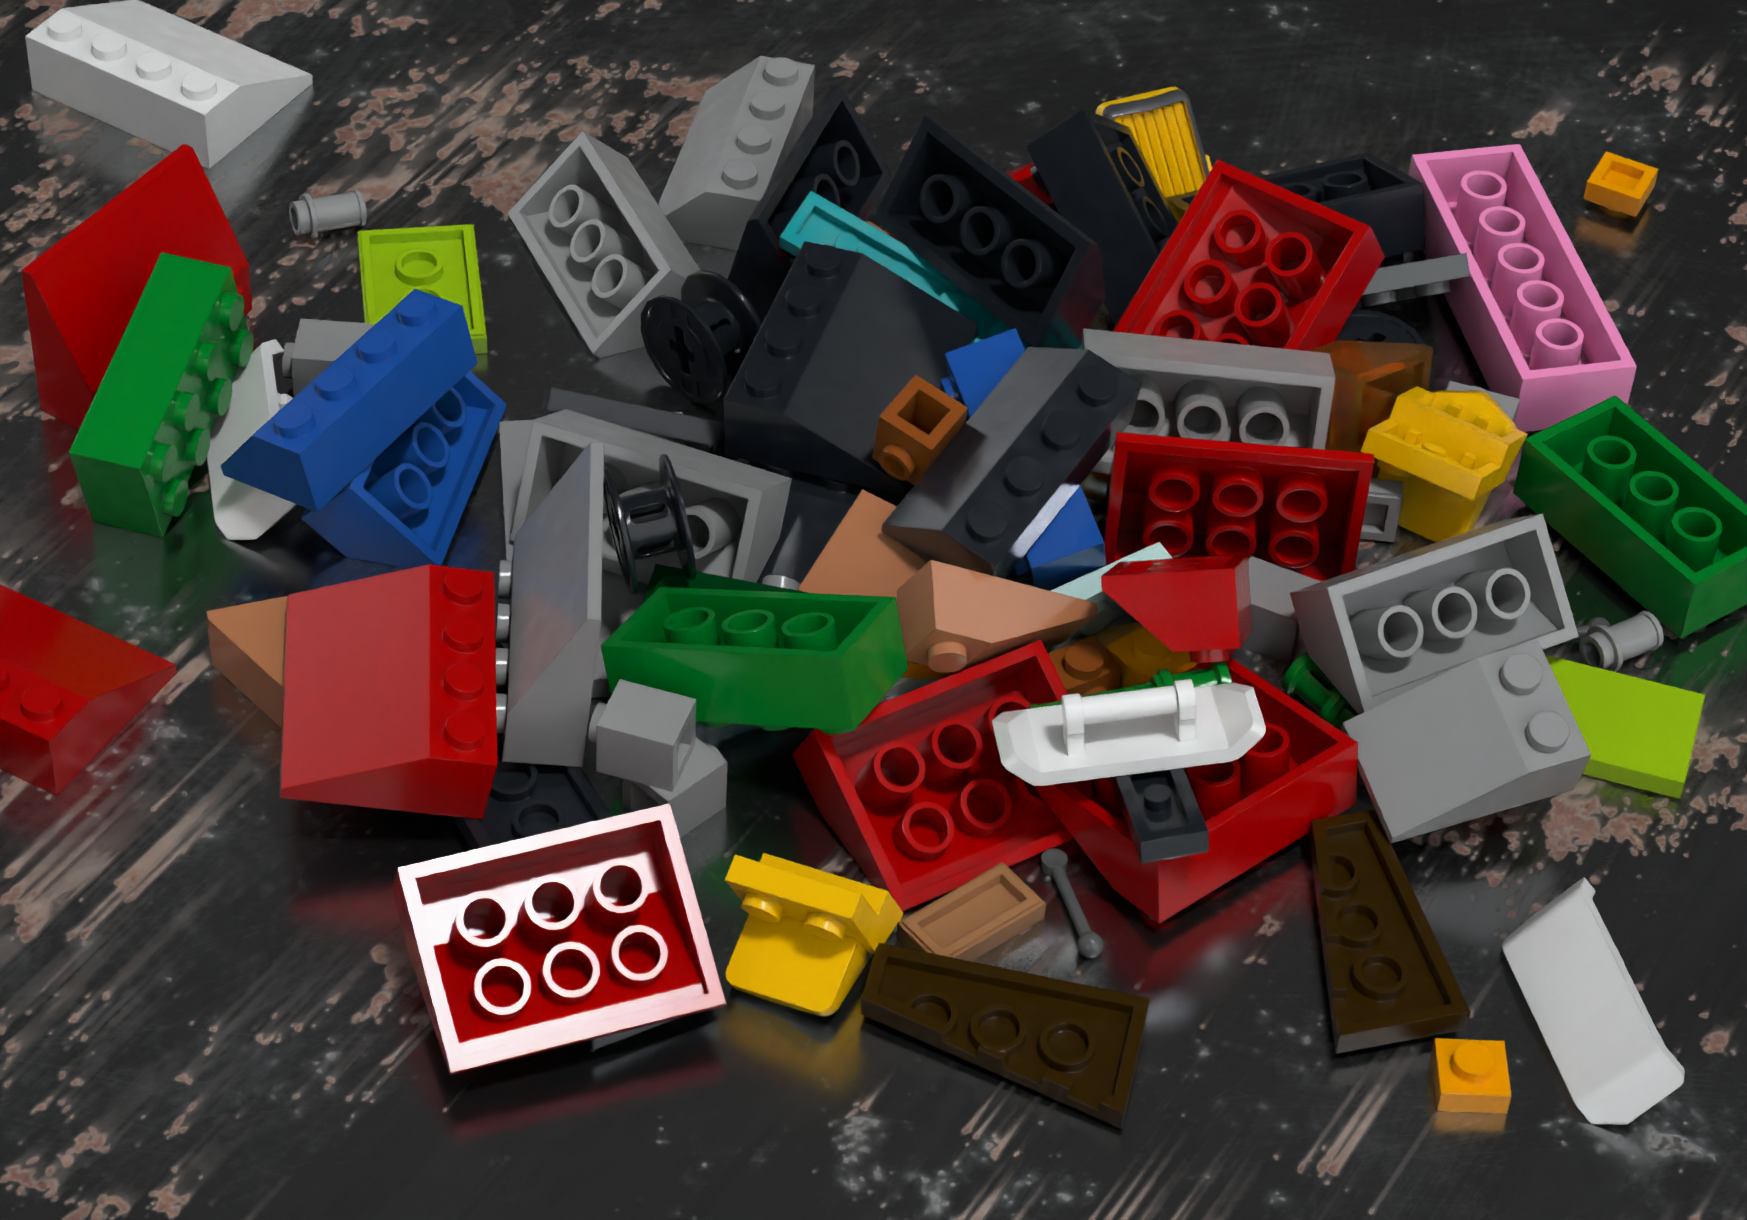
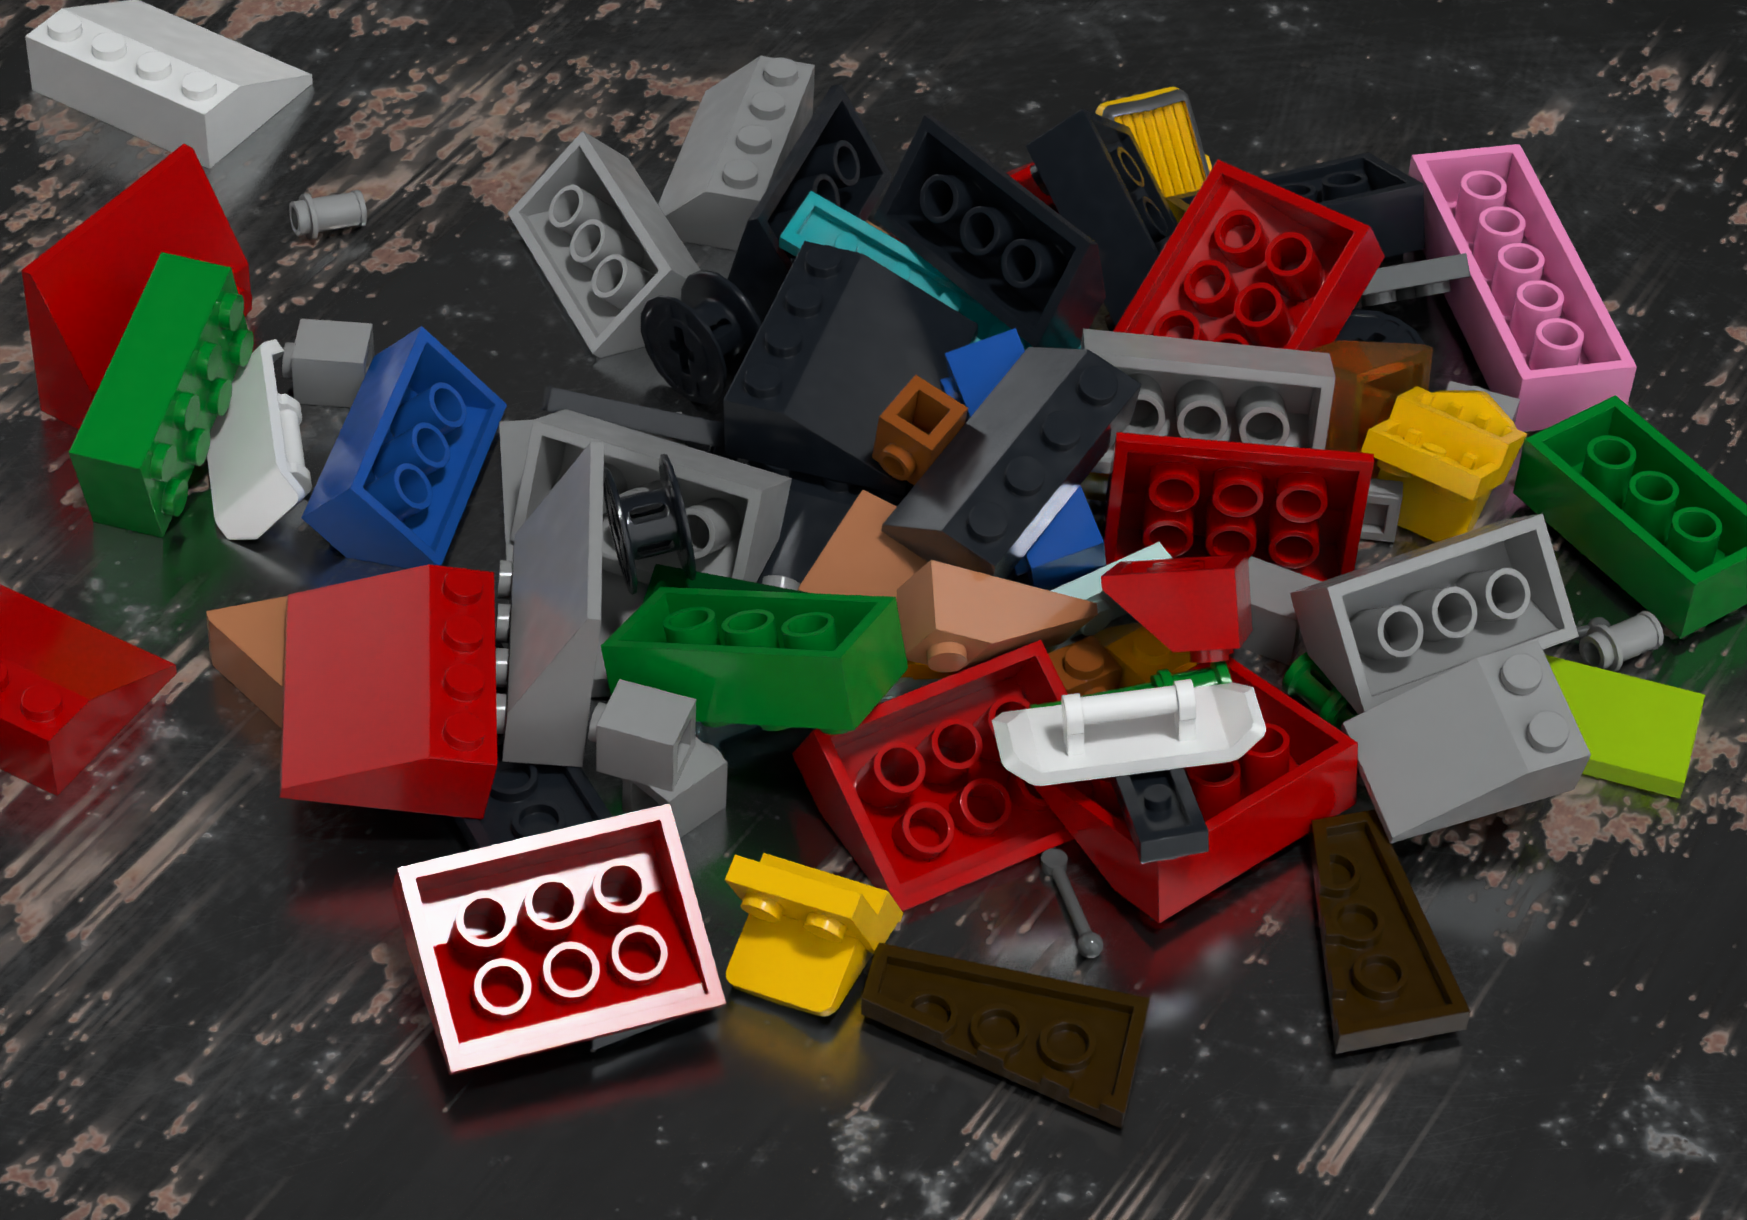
(358, 403): blue slope -> none
(424, 259): lime tile -> none
(974, 916): medium nougat tile -> none
(1470, 1076): light orange plate -> none
(1590, 1010): white piece -> none
(1620, 184): light orange plate -> none

